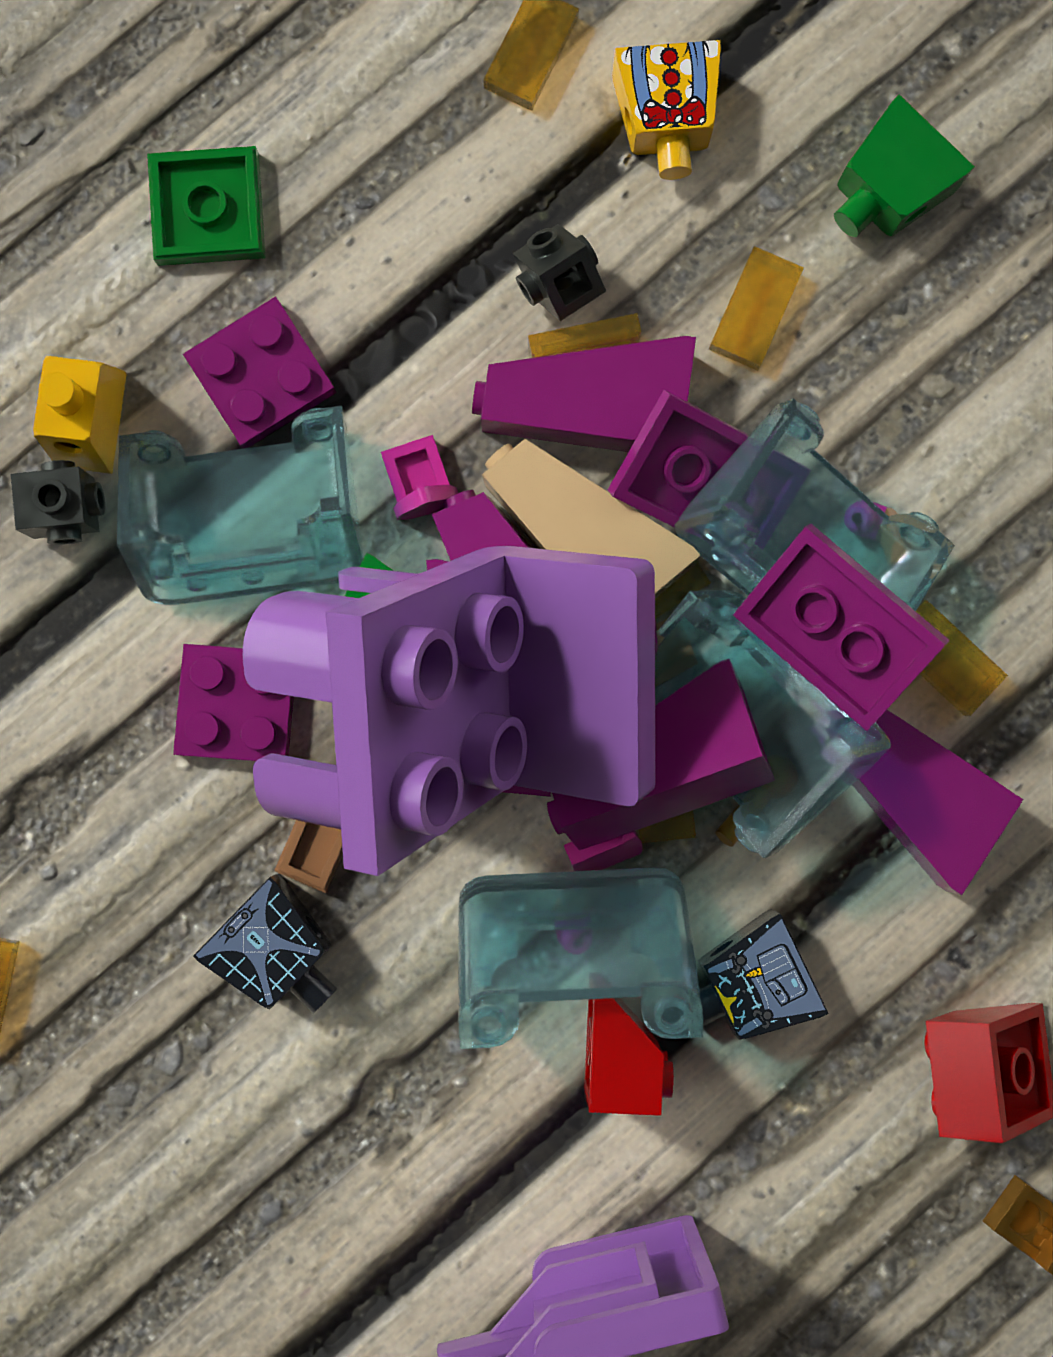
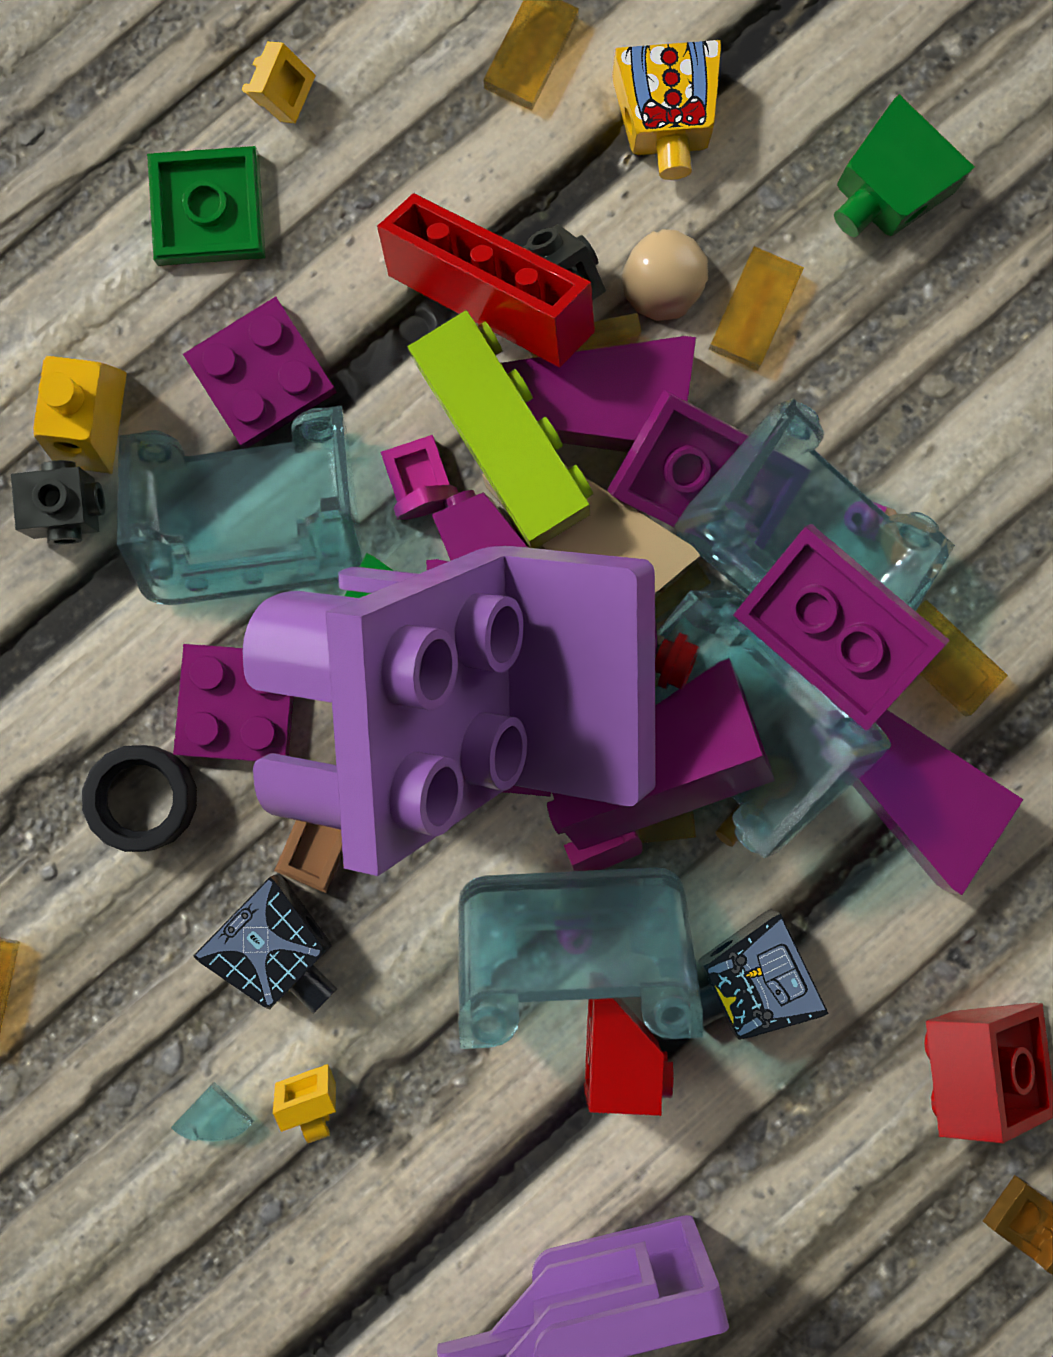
(96, 798): none -> black tyre
(213, 1117): none -> clear light blue tile
(280, 82): none -> yellow tile
(306, 1102): none -> yellow tile
(489, 277): none -> red brick
(501, 430): none -> lime brick
(665, 275): none -> tan hair
(675, 661): none -> red plate

